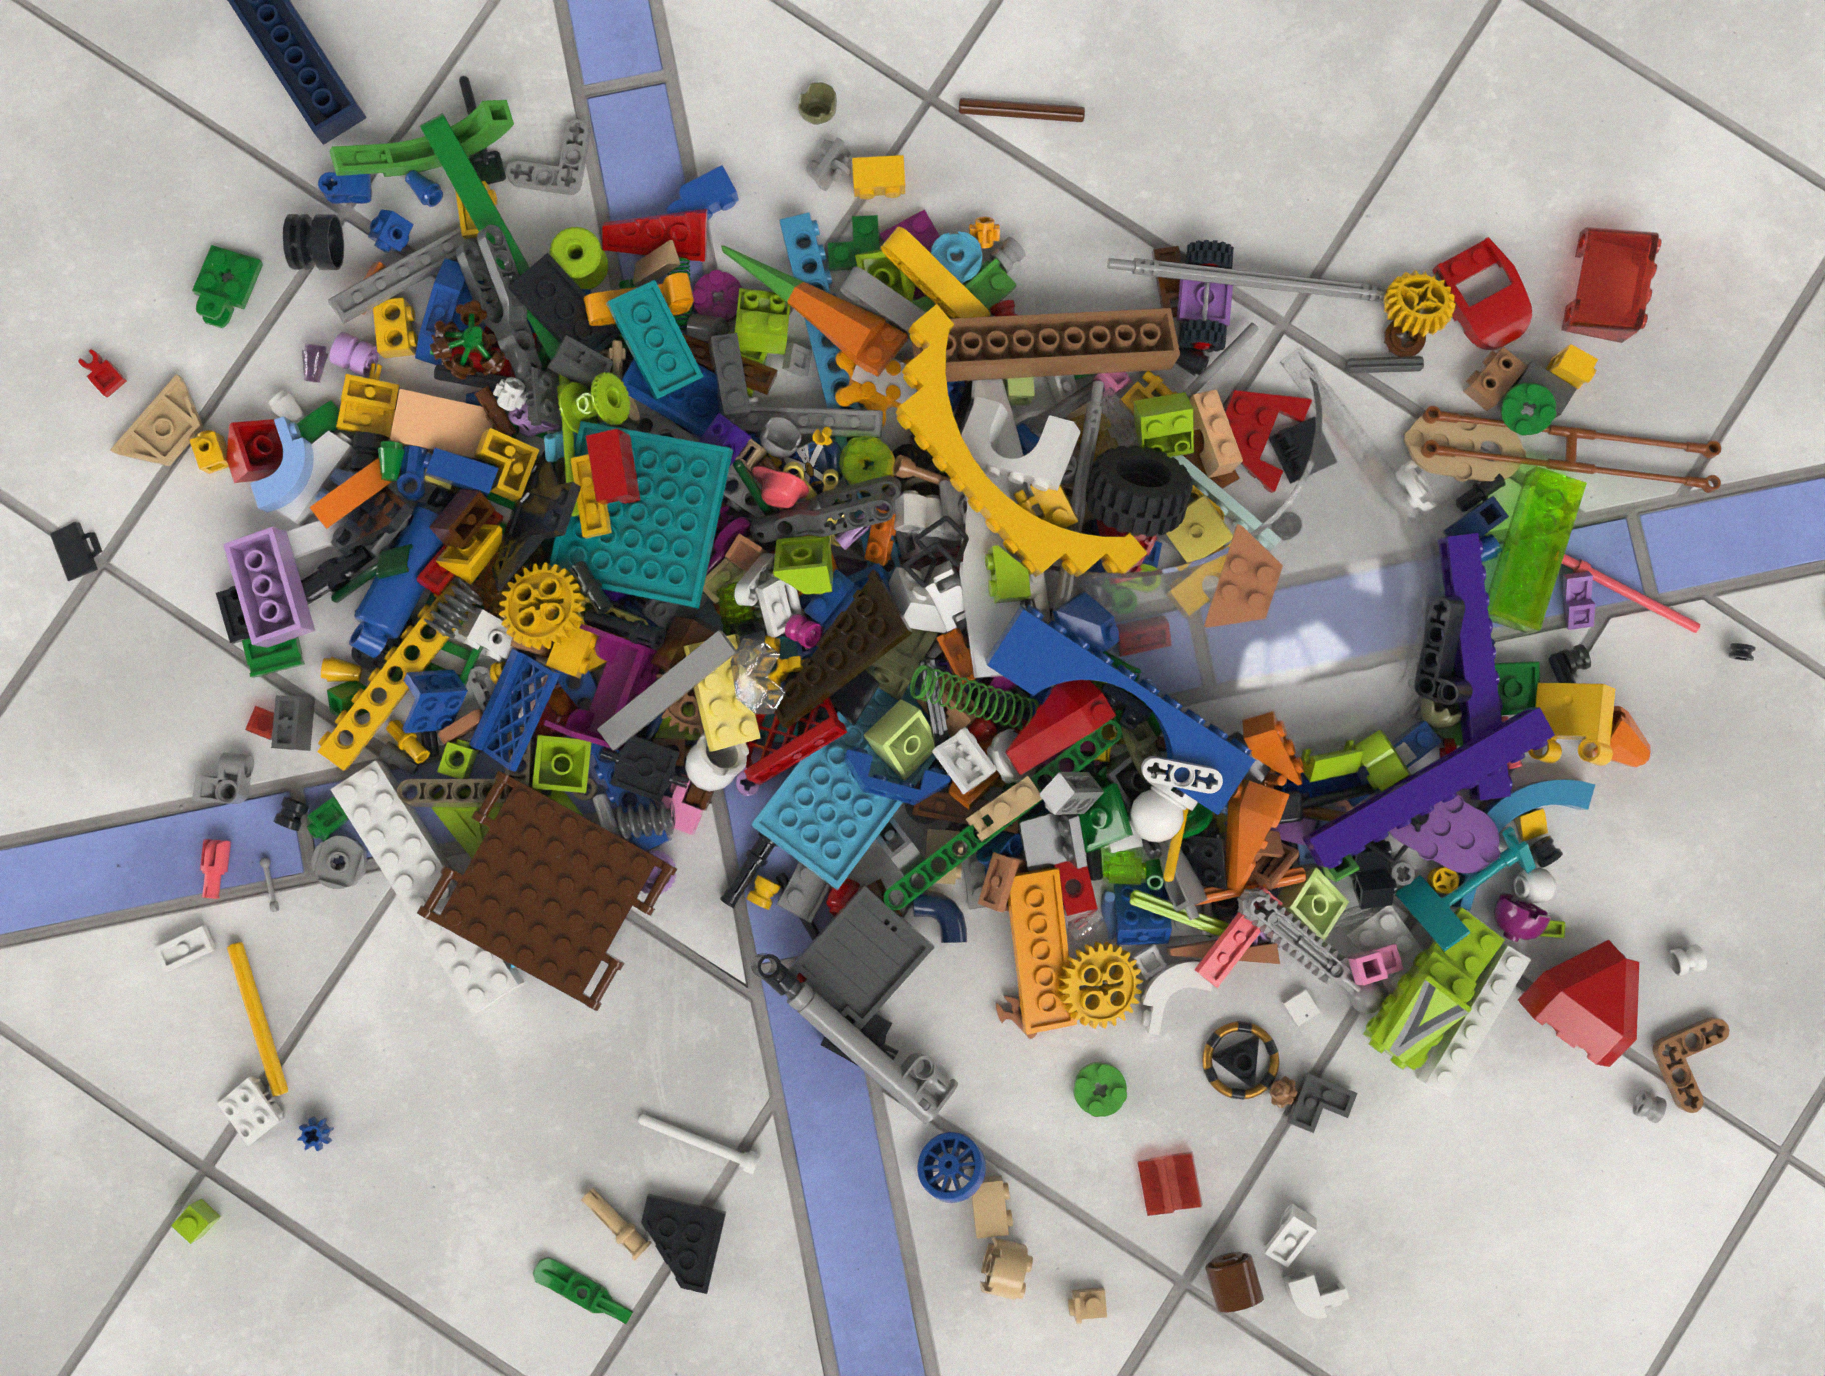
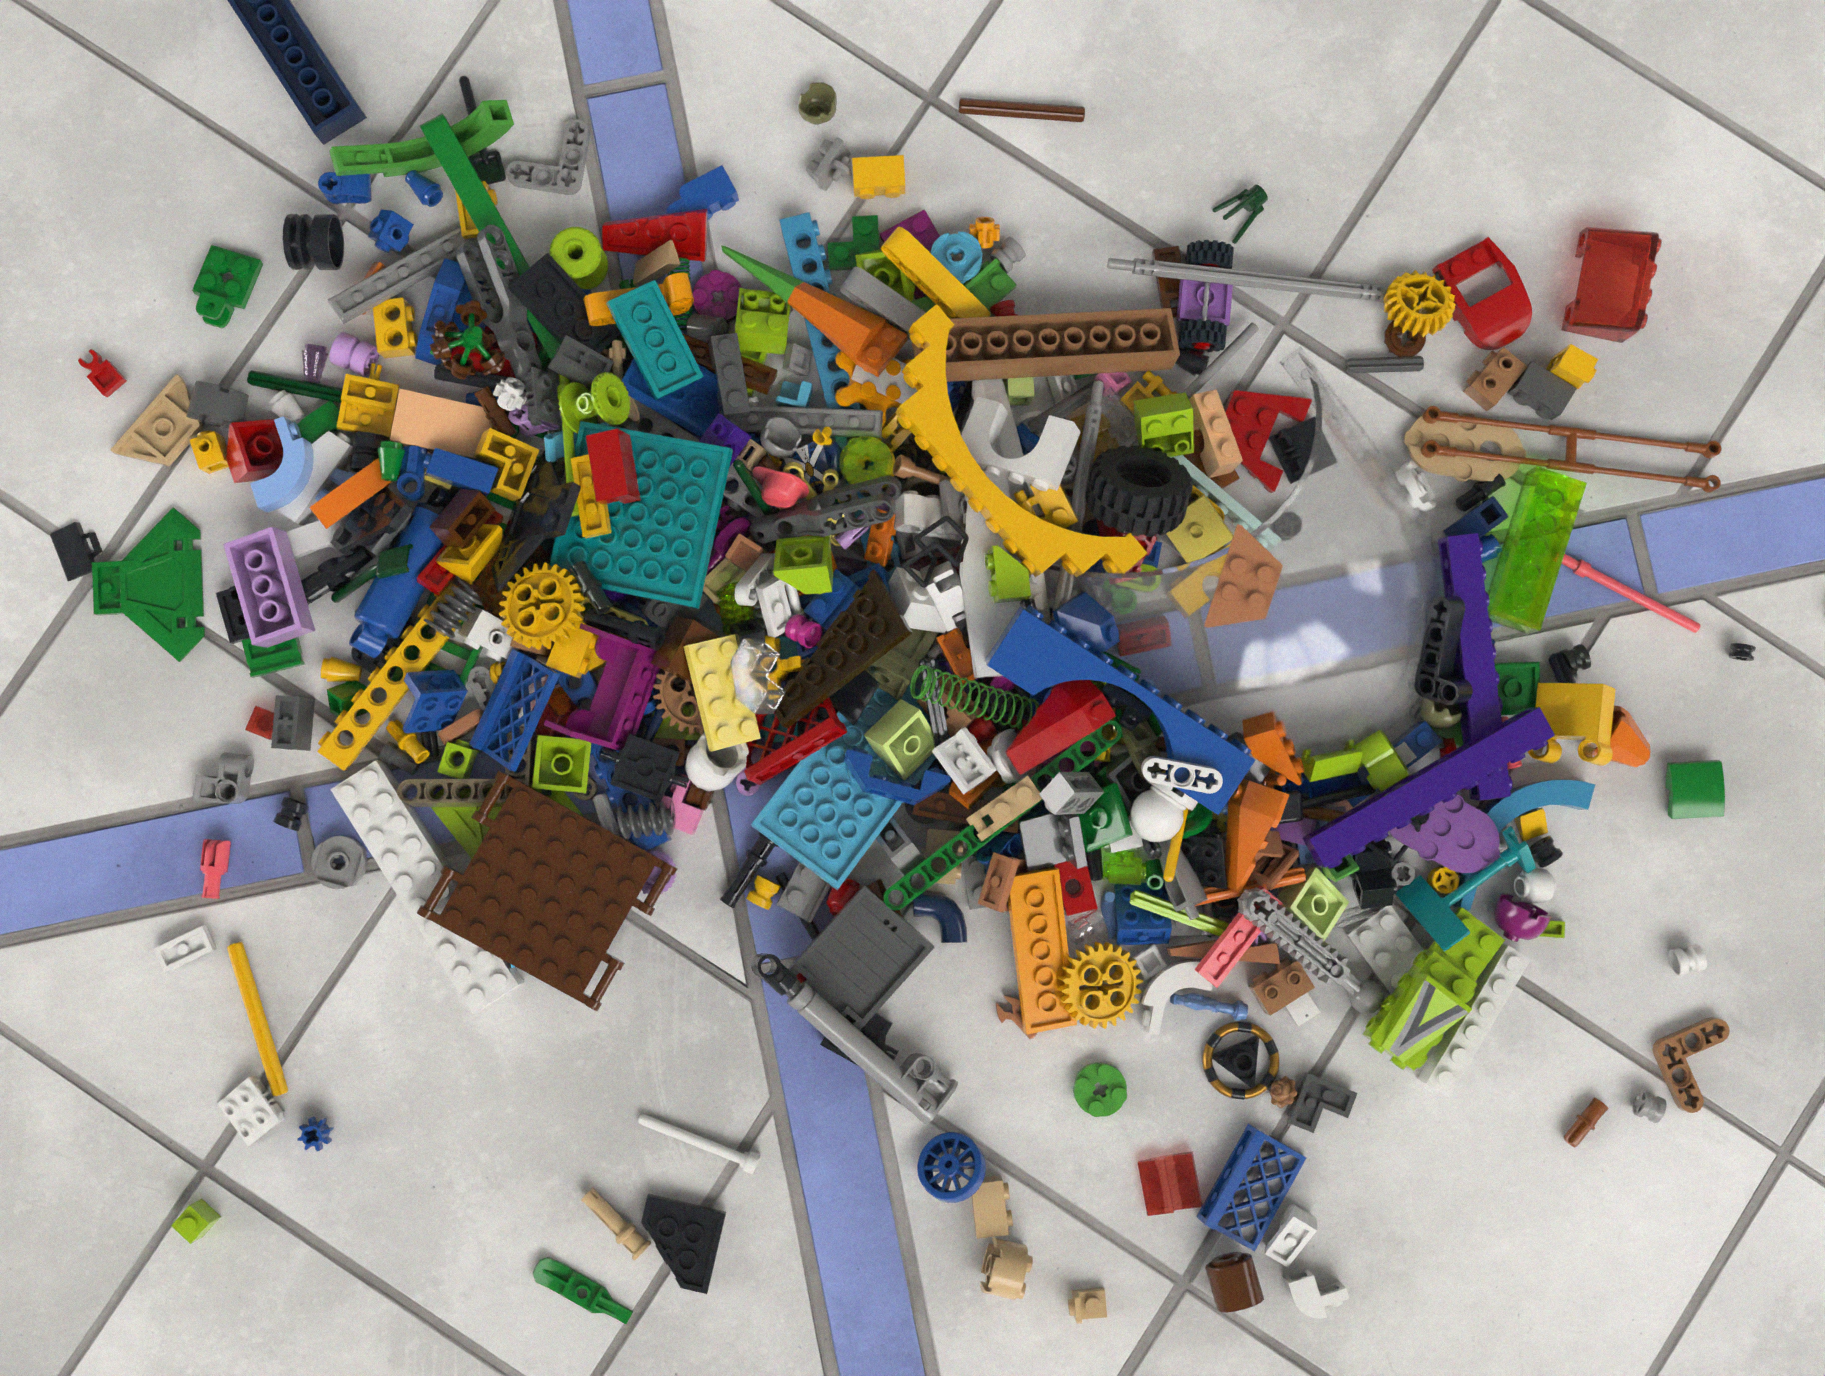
(157, 585): none -> green plate
(217, 404): none -> dark grey brick
(265, 862): light grey hinge -> none
(294, 386): none -> dark green axle
(326, 819): green bracket -> none
(667, 690): light grey tile -> none
(795, 395): none -> medium azure panel
(898, 435): none -> yellow beam
(1199, 1002): none -> medium blue piece
(1230, 1181): none -> blue fence
(1251, 201): none -> dark green plant
(1281, 985): none -> medium nougat brick
(1375, 964): bright pink brick -> none
(1513, 405): green plate -> none
(1577, 601): medium lavender slope -> none
(1585, 1122): none -> dark orange axle
(1589, 1002): red panel -> none
(1695, 789): none -> green slope

